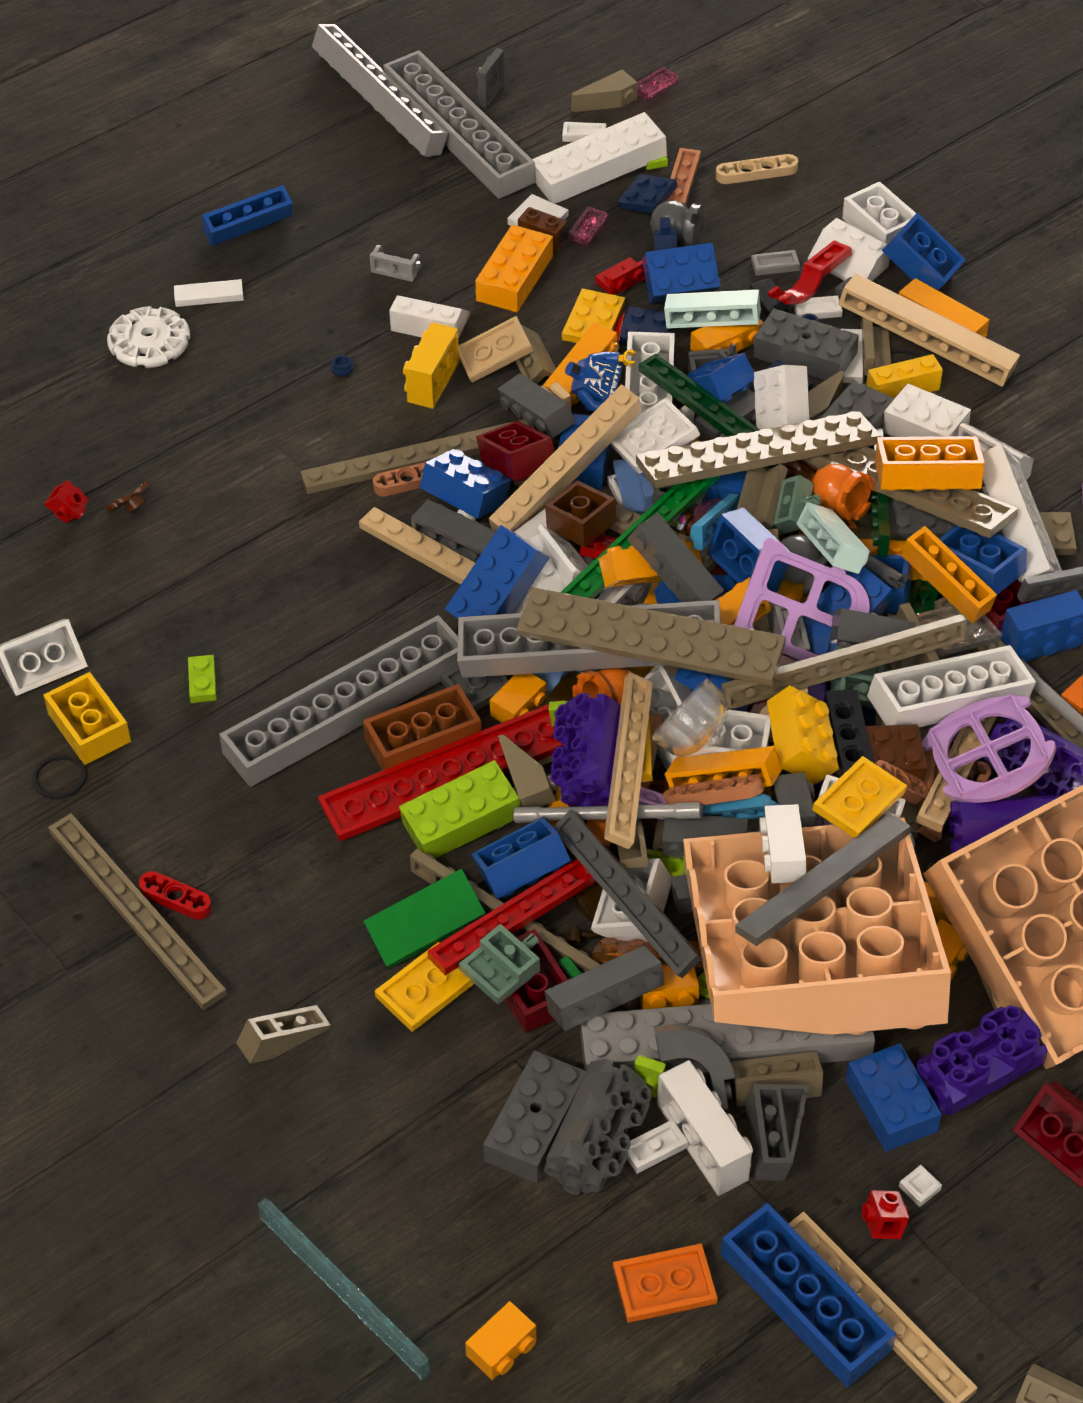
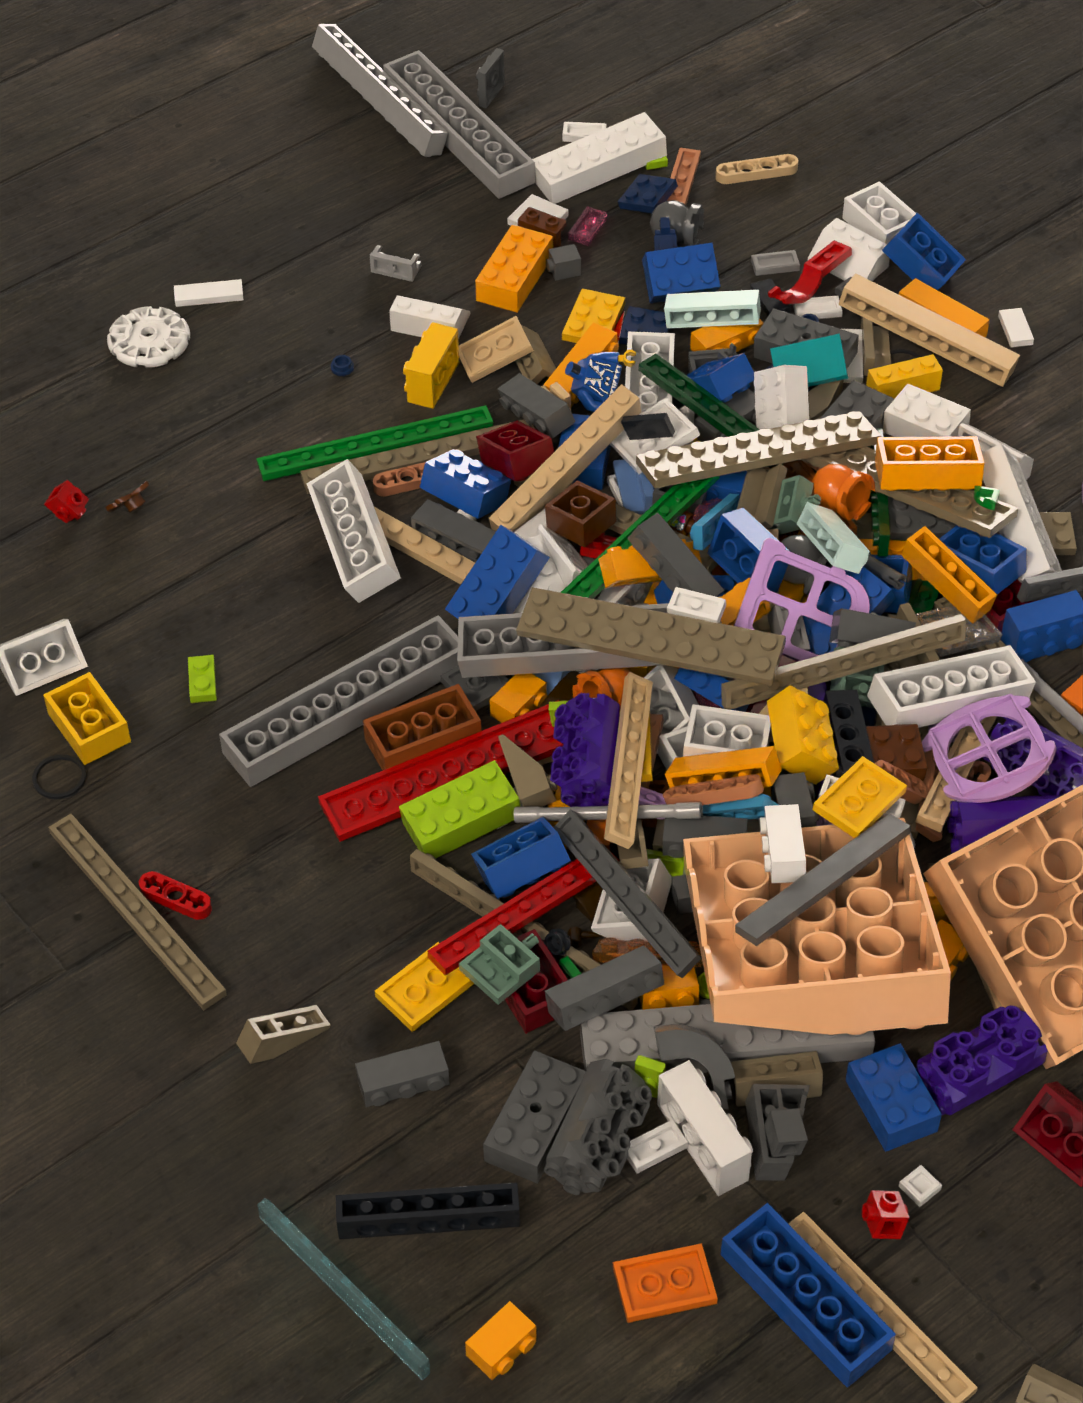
(247, 215): blue brick -> none
(353, 531): none -> white brick
(373, 442): none -> green plate
(402, 1074): none -> dark grey brick
(424, 918): green tile -> none
(427, 1211): none -> black brick
(557, 941): none -> black plate
(564, 262): none -> dark grey brick
(606, 93): dark tan slope -> none
(621, 276): red bracket -> none
(648, 426): none -> black tile
(656, 83): clear pink plate -> none
(694, 721): clear cylinder -> none
(696, 605): none -> white plate
(785, 1132): none -> dark grey brick
(821, 356): none -> teal tile
(986, 496): none -> green tile
(1016, 327): none -> white tile

